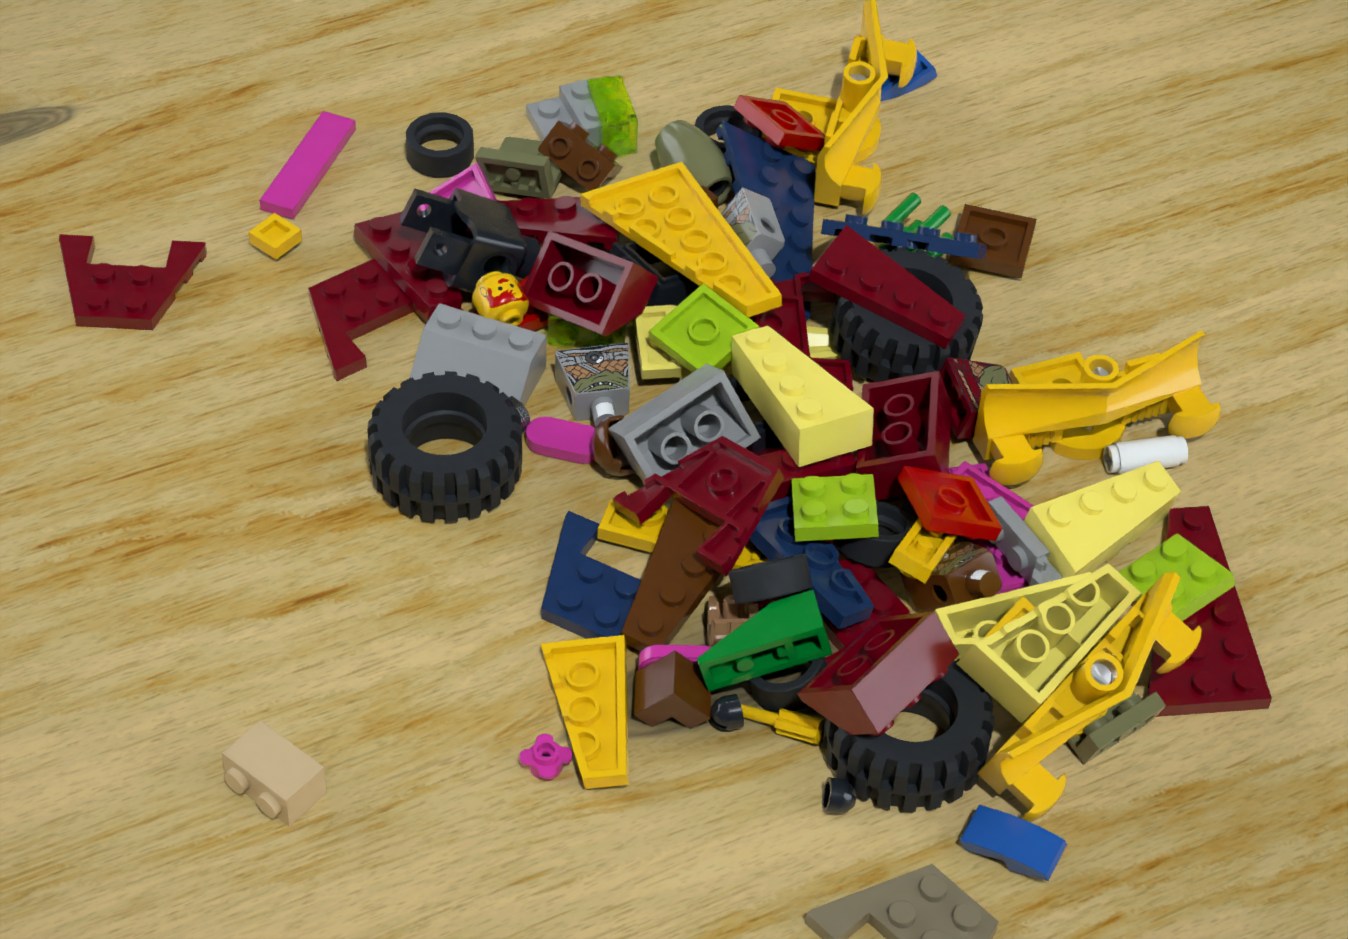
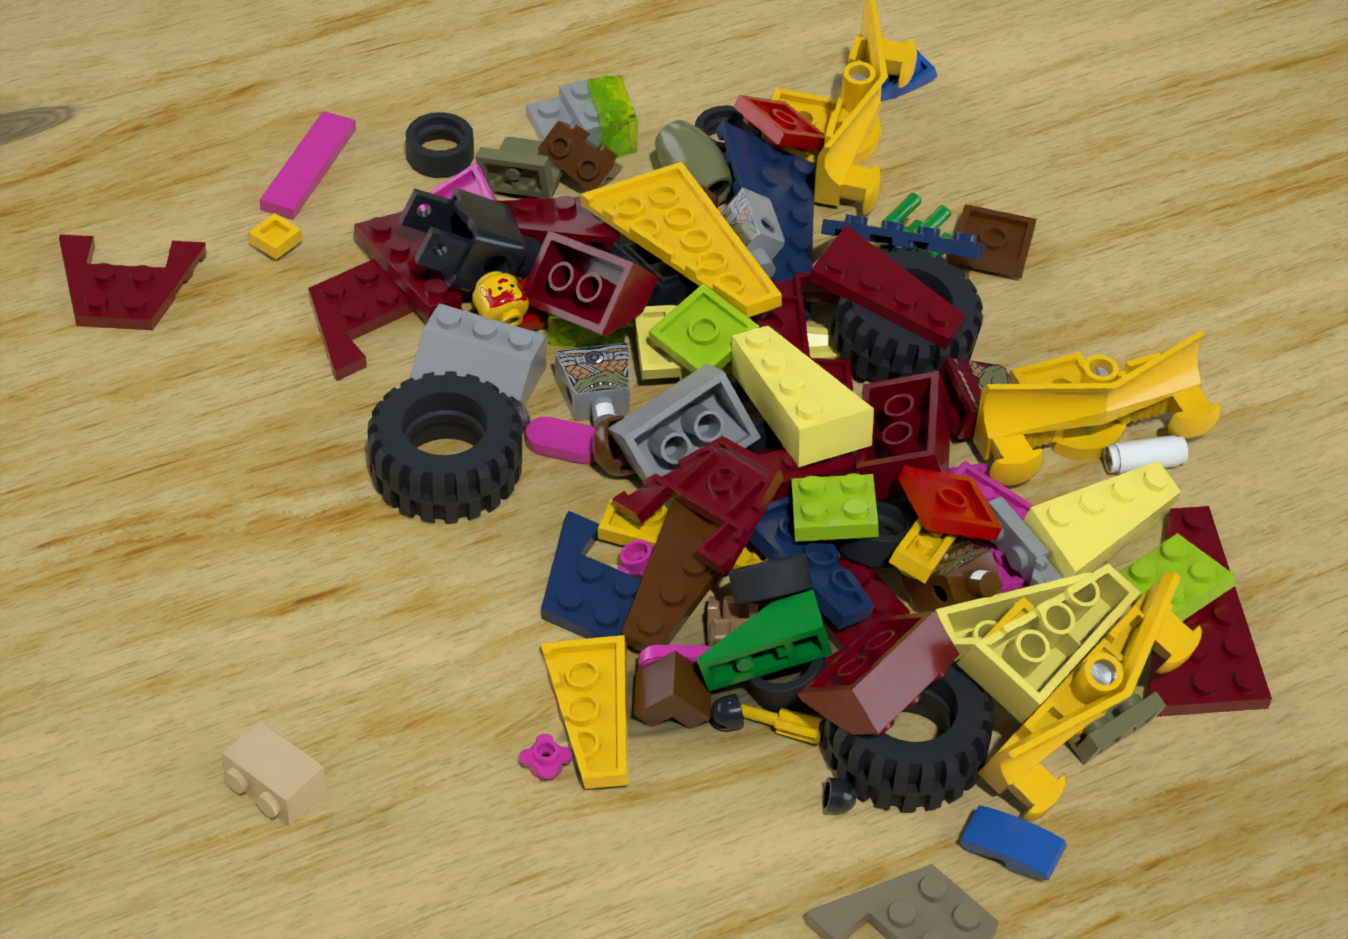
(635, 557): none -> dark pink plate

